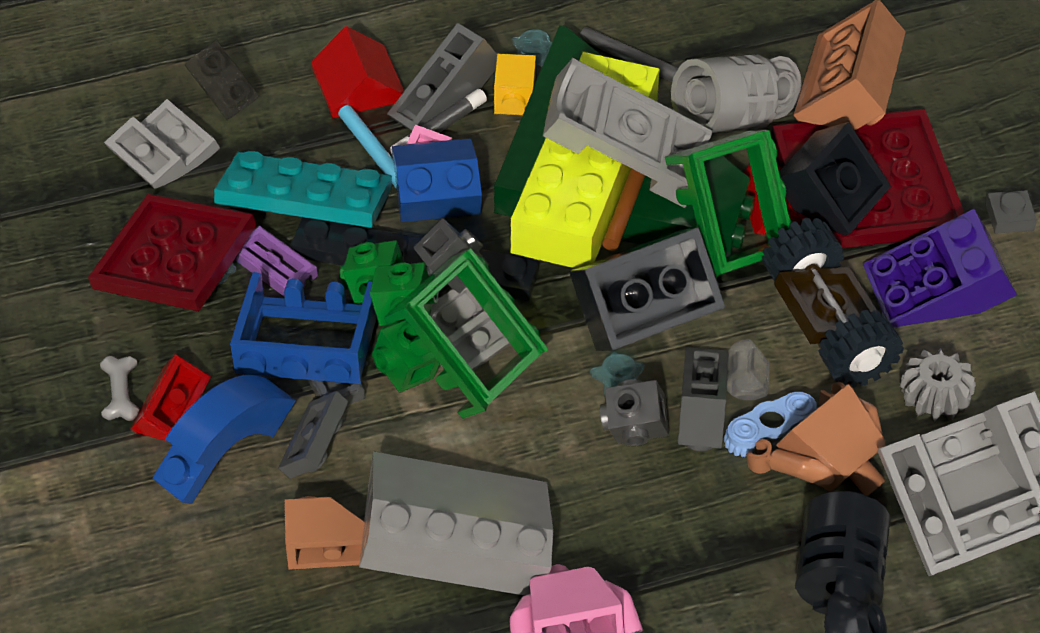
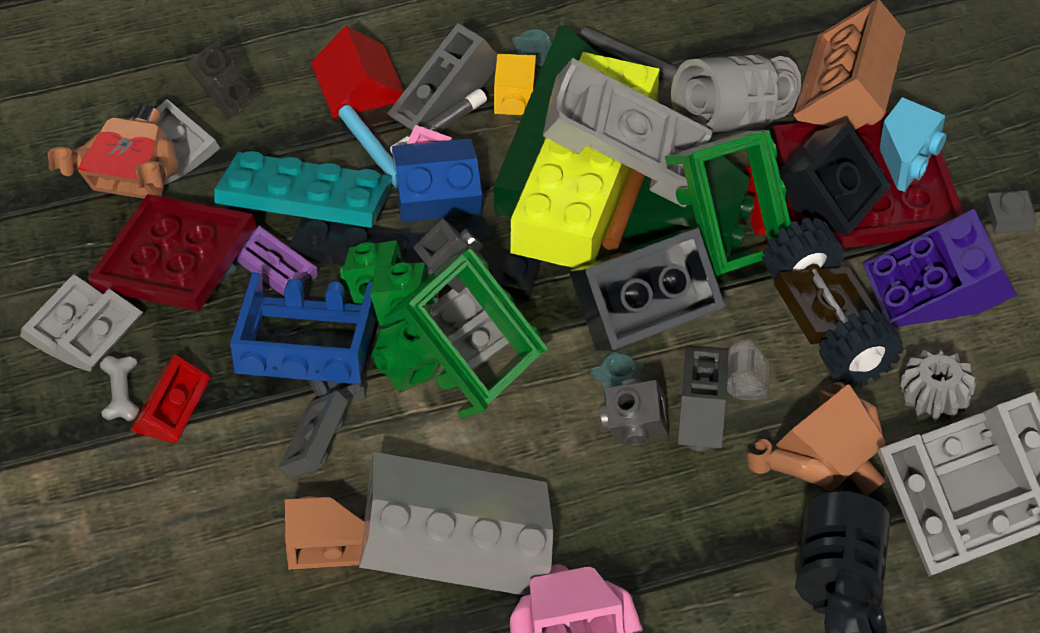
(80, 324): none -> light grey slope
(122, 157): none -> nougat torso
(214, 425): blue arch -> none
(748, 429): light blue piece -> none
(909, 140): none -> medium azure slope

